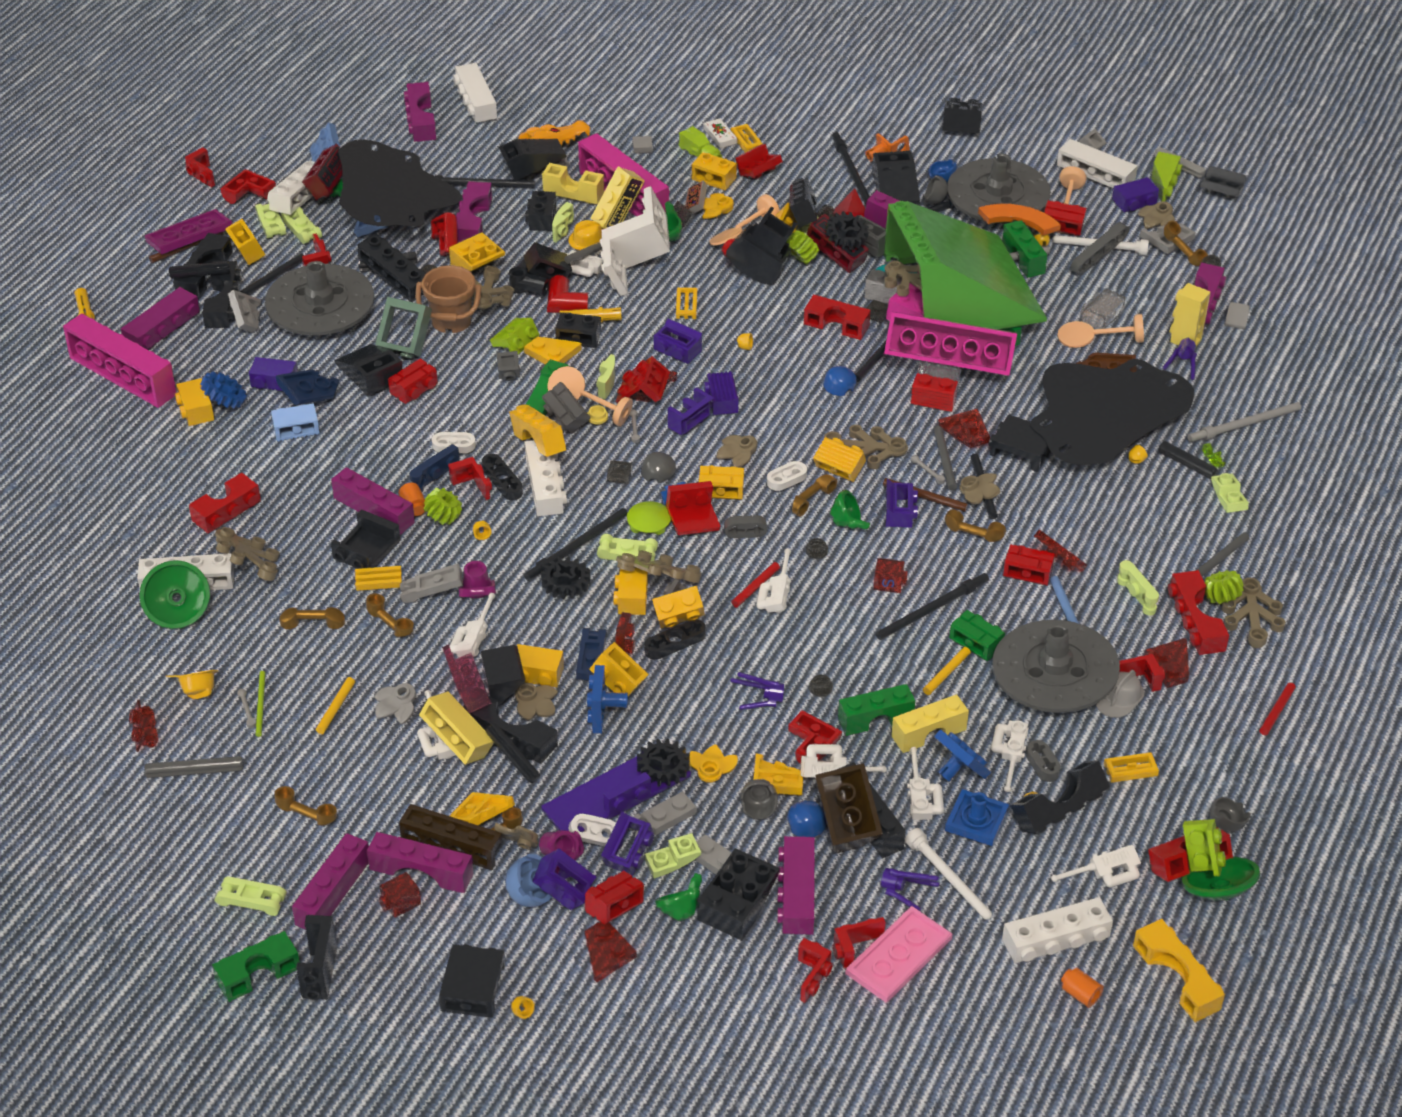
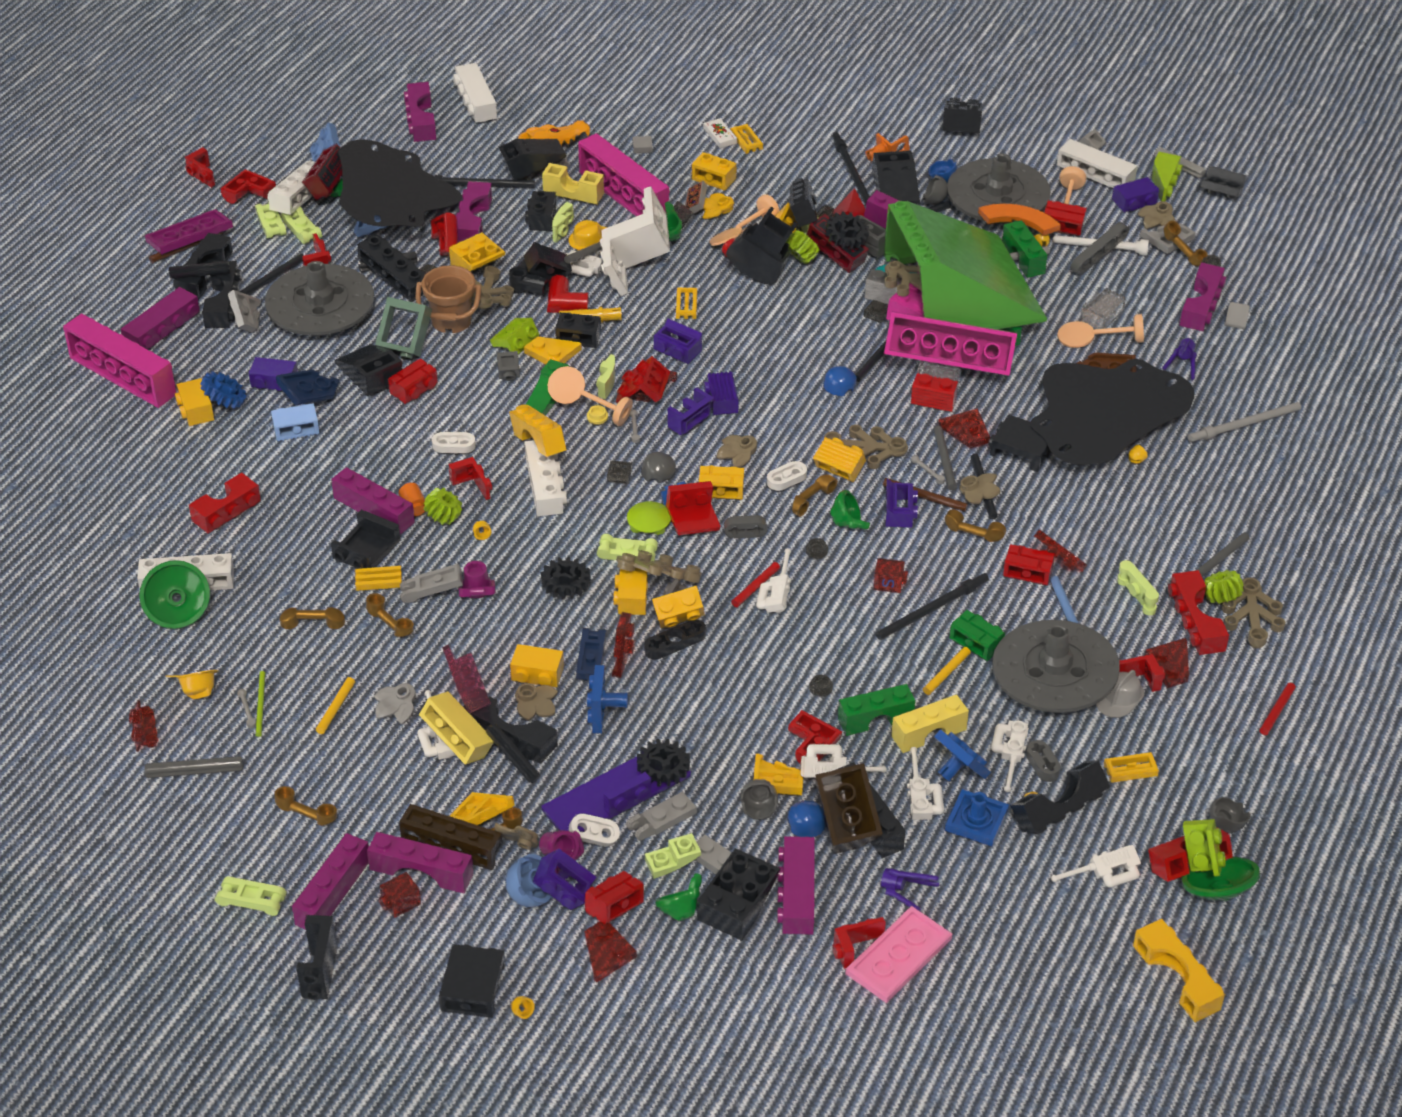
(82, 298): yellow pin -> none
(245, 241): yellow brick -> none
(251, 549): dark tan plant -> none
(273, 954): green arch -> none
(434, 466): dark blue plate -> none
(474, 634): white piece -> none
(502, 671): black slope -> none
(516, 488): black beam -> none
(565, 407): dark grey brick -> none
(584, 538): black bar -> none
(617, 198): light yellow brick -> none
(621, 671): yellow brick -> none
(635, 856): dark purple window -> none
(696, 142): lime piece -> none
(712, 763): yellow plate -> none
(745, 341): yellow hinge -> none
(757, 161): red bracket -> none
(772, 690): dark purple plant -> none
(819, 959): red bracket -> none
(823, 310): red arch -> none
(918, 840): white piece -> none
(1057, 930): white brick -> none
(1082, 986): orange brick -> none
(1188, 459): black axle -> none
(1189, 314): light yellow brick -> none
(1214, 458): clear neon green piece -> none
(1229, 493): yellowish green slope -> none

